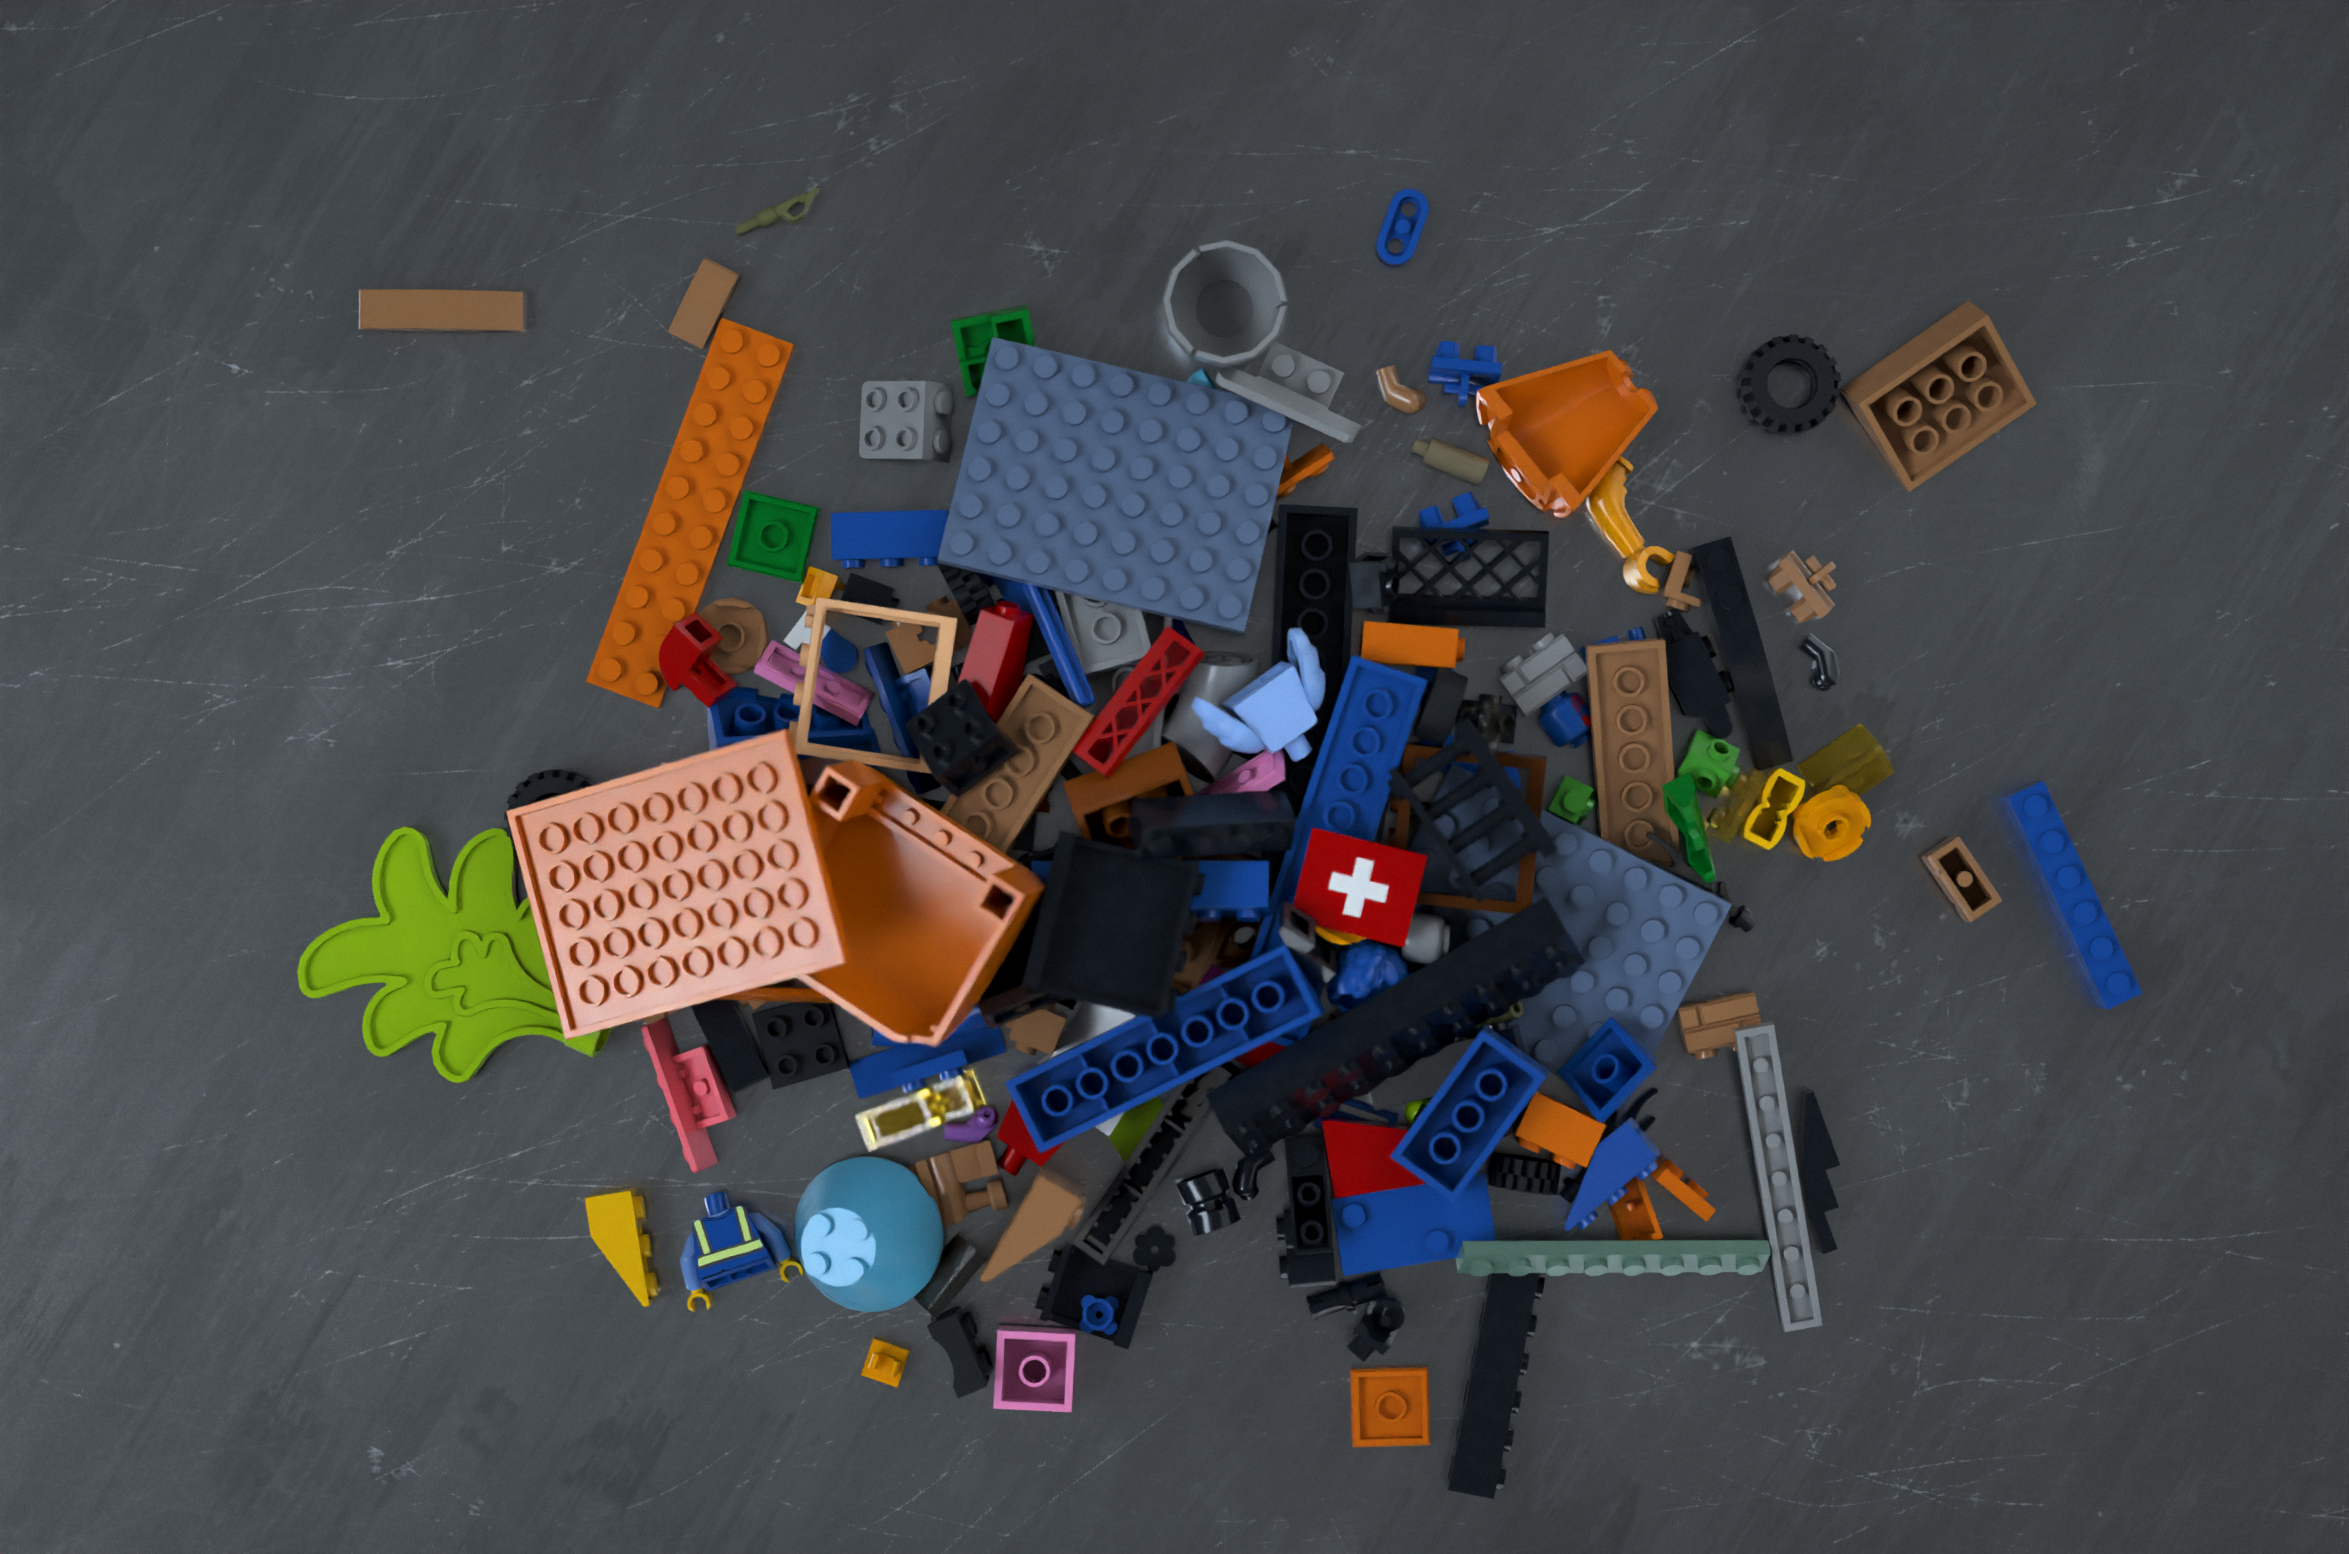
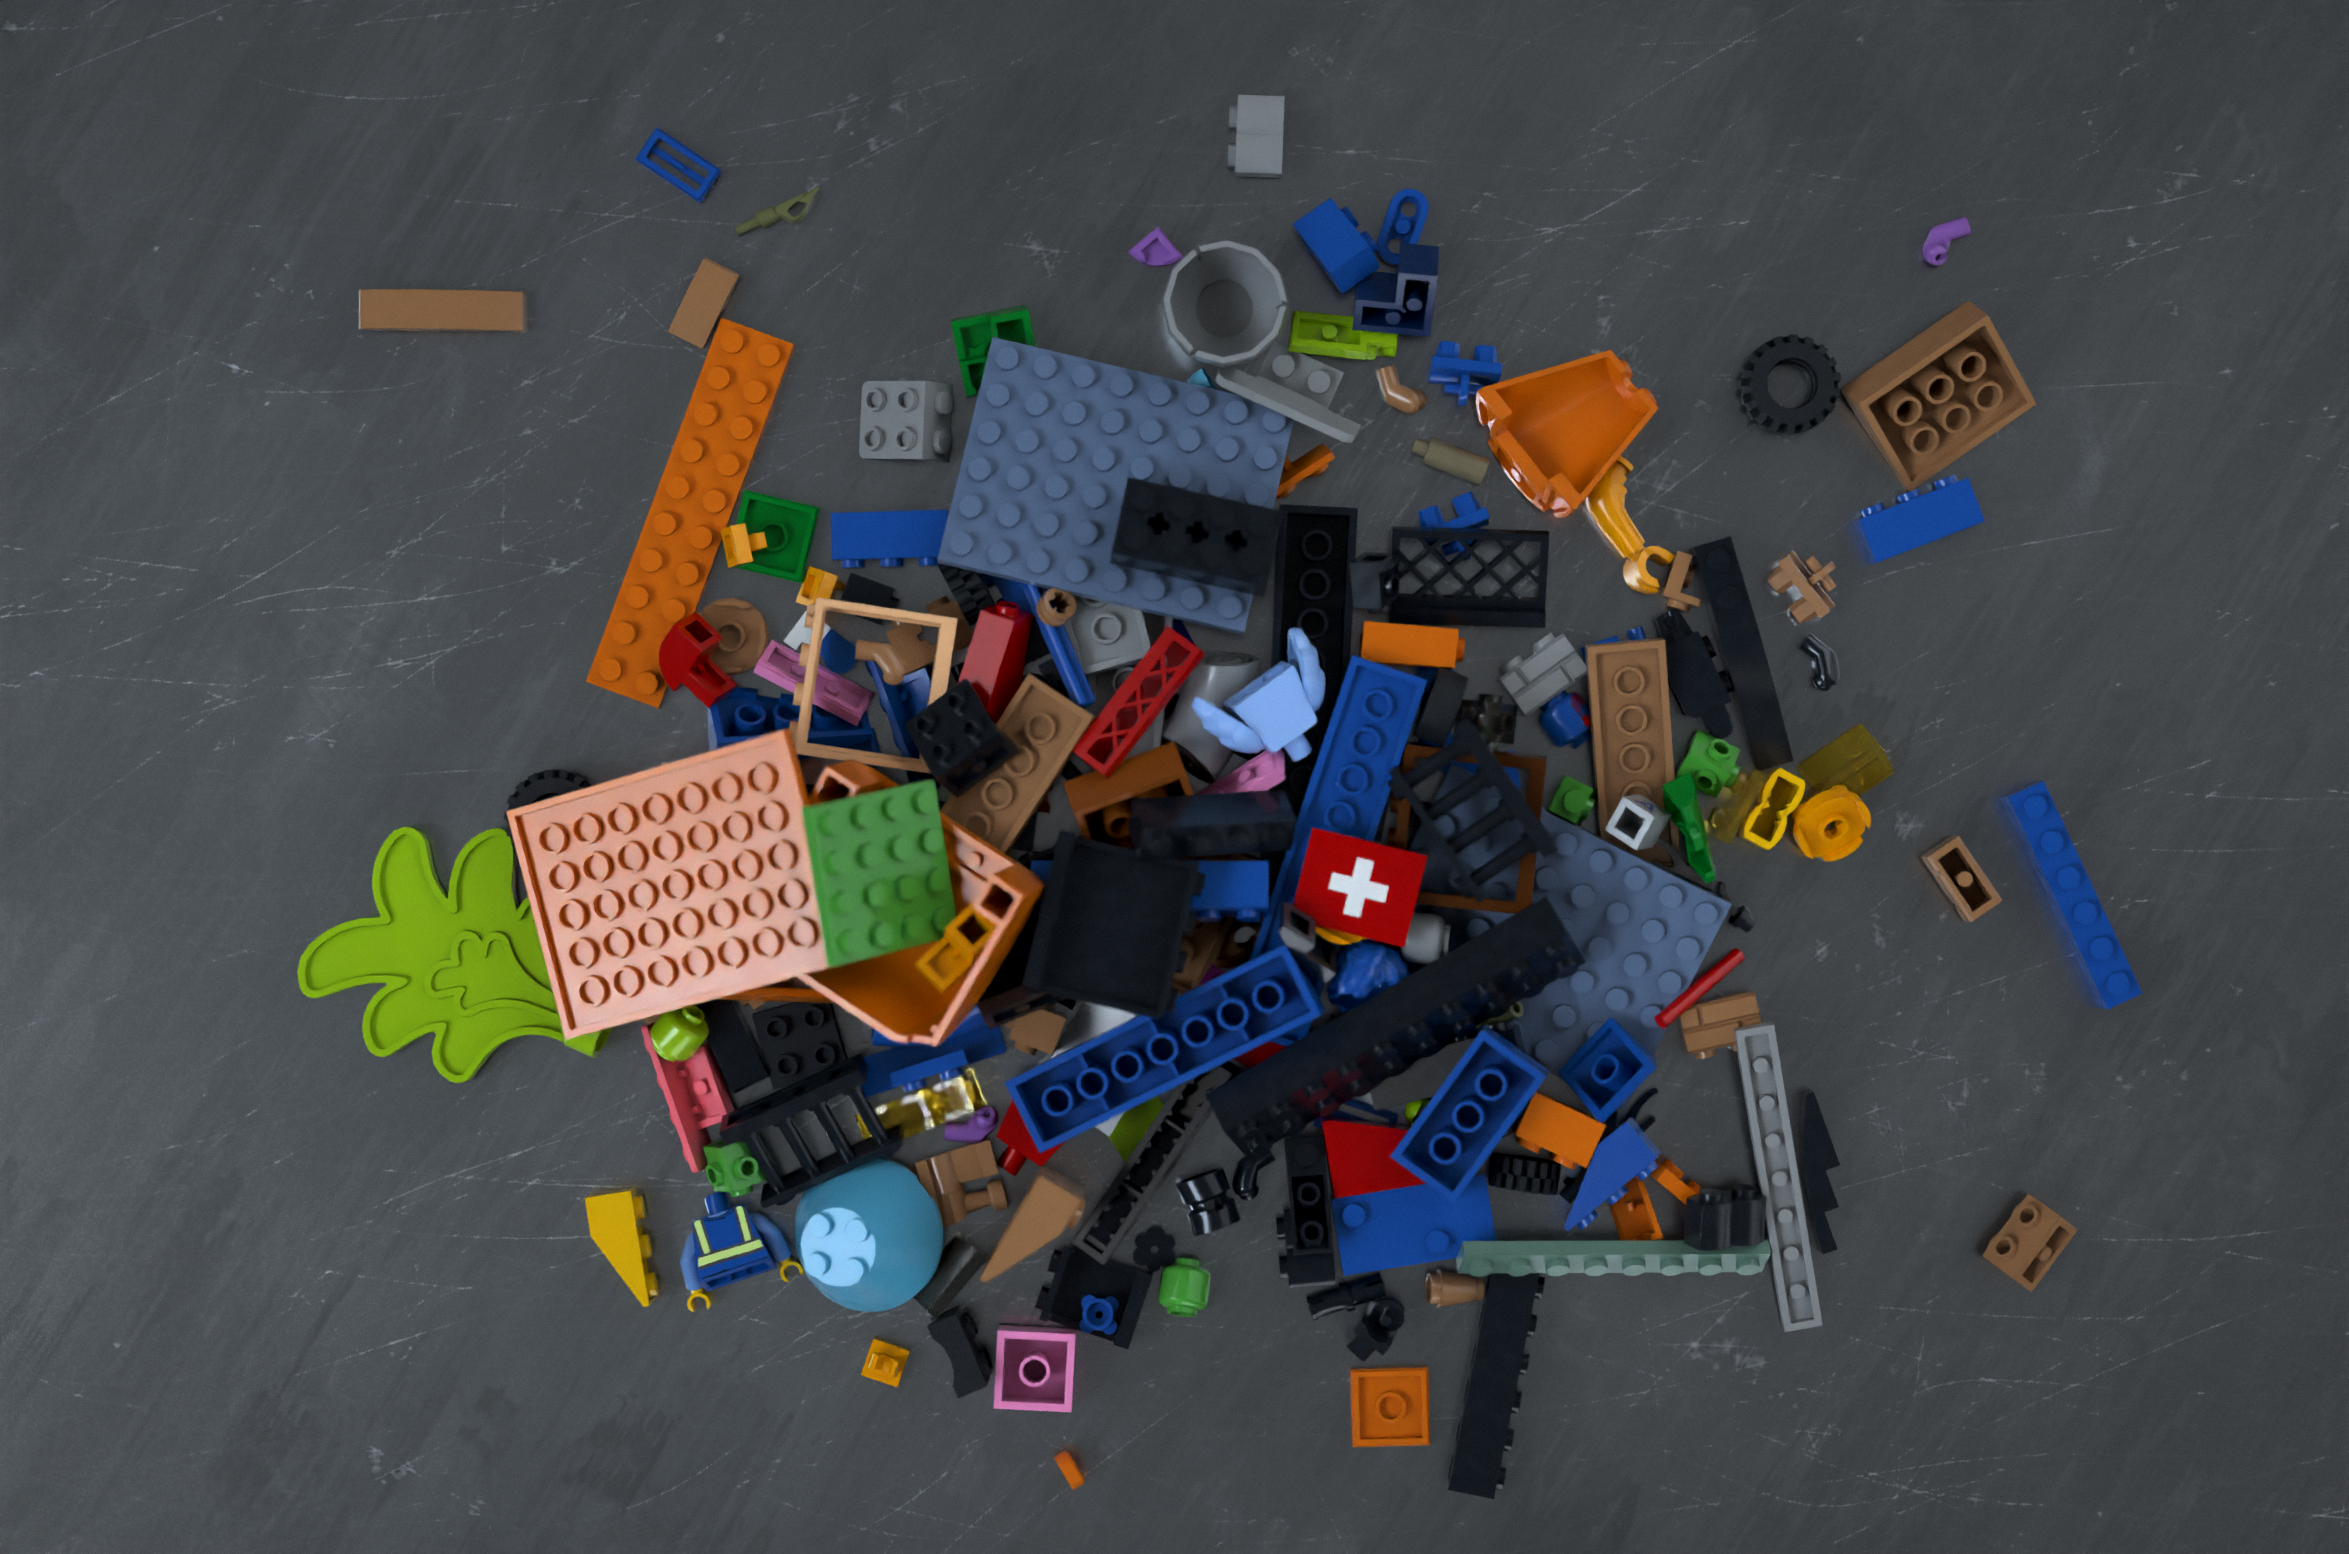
(679, 1033): none -> lime head
(706, 184): none -> blue tile
(731, 1168): none -> bright green brick
(739, 544): none -> light orange tile
(813, 1095): none -> black fence
(879, 871): none -> bright green plate
(886, 657): none -> medium nougat arm
(957, 950): none -> light orange brick
(1049, 615): none -> medium nougat bush
(1069, 1469): none -> orange tile
(1156, 250): none -> medium lavender tile
(1184, 1288): none -> bright green head
(1191, 511): none -> black brick
(1258, 136): none -> light grey brick
(1334, 337): none -> lime hinge
(1337, 245): none -> blue brick
(1402, 299): none -> dark blue brick
(1452, 1288): none -> medium nougat cone
(1638, 822): none -> light grey brick
(1699, 988): none -> red bar
(1725, 1218): none -> black brick
(1918, 519): none -> blue brick
(1940, 237): none -> medium lavender arm
(2029, 1242): none -> medium nougat brick

